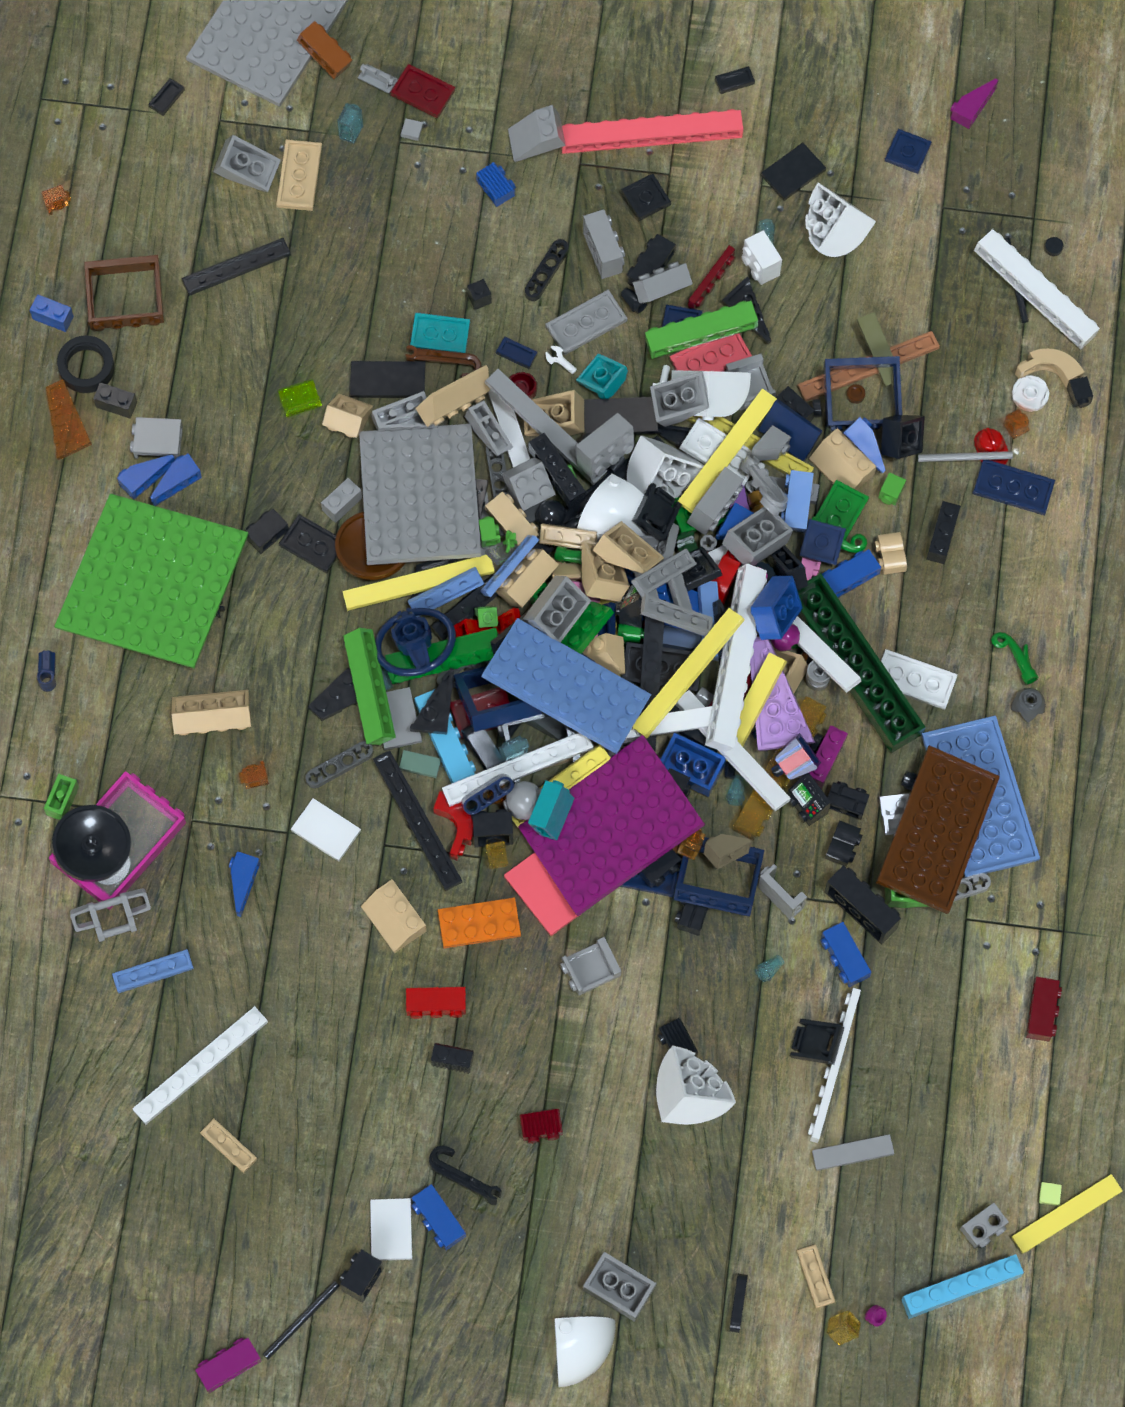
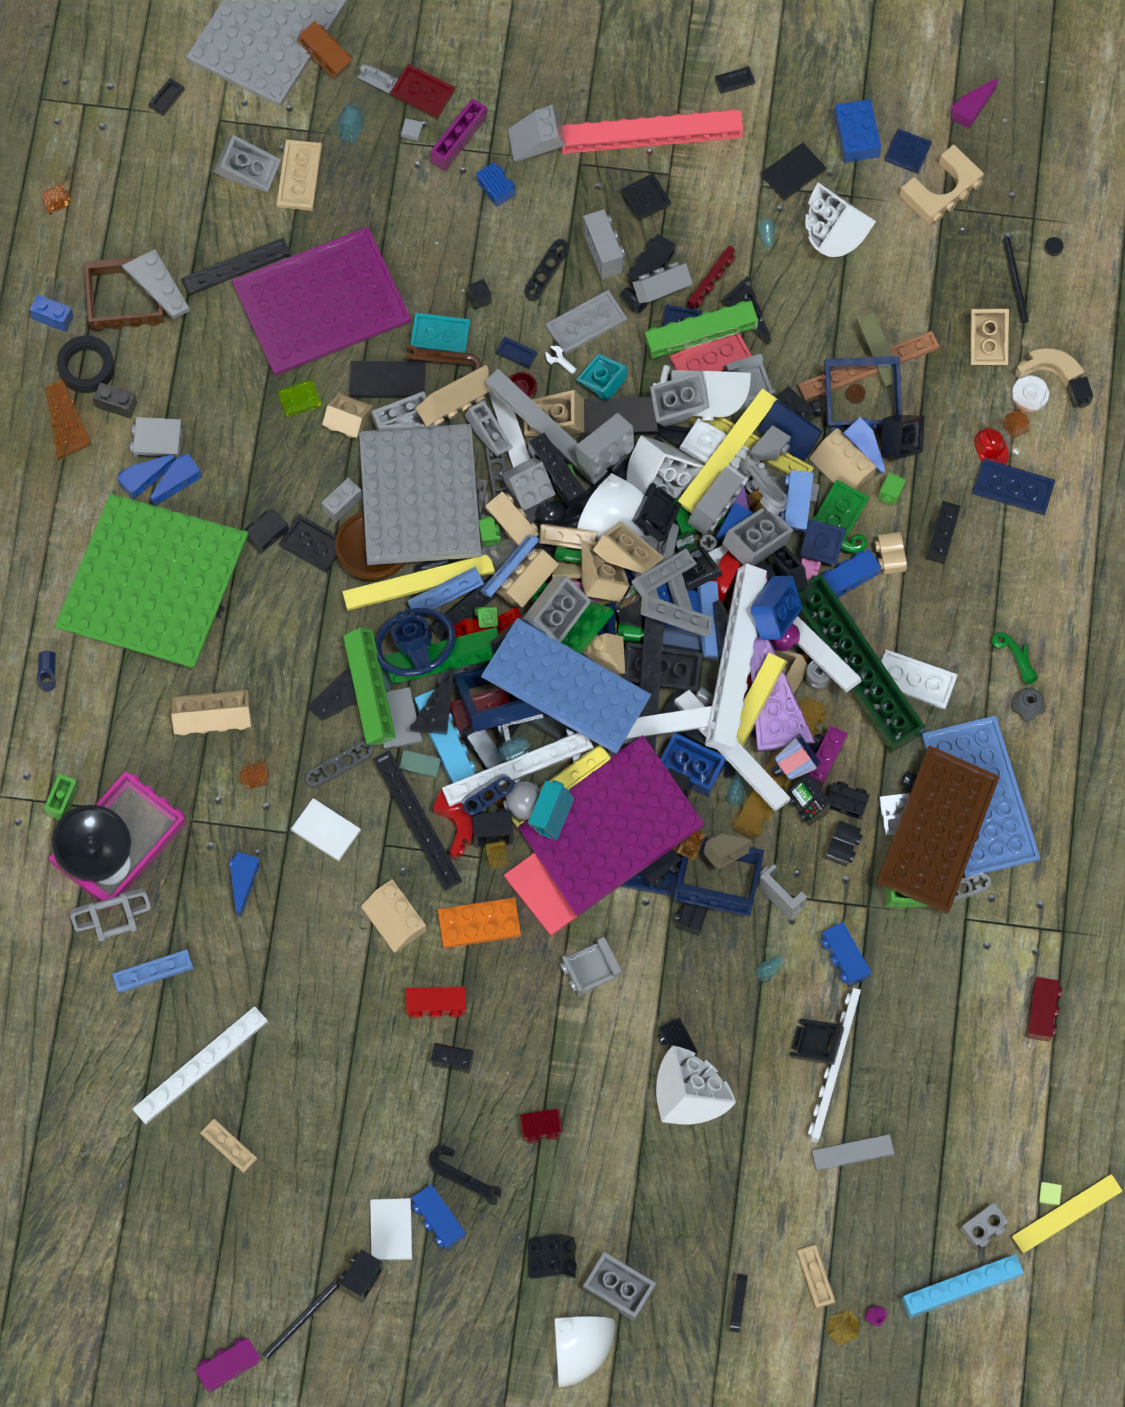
(155, 279): none -> light grey wing
(321, 301): none -> magenta plate
(458, 134): none -> magenta brick
(510, 540): bright green plant -> none
(552, 1256): none -> black bracket
(688, 673): light yellow tile -> none
(761, 258): white brick -> none
(857, 130): none -> blue brick
(862, 904): black brick -> none
(933, 206): none -> tan arch
(965, 456): light grey piece -> none
(989, 336): none -> tan slope
(1036, 289): white brick -> none

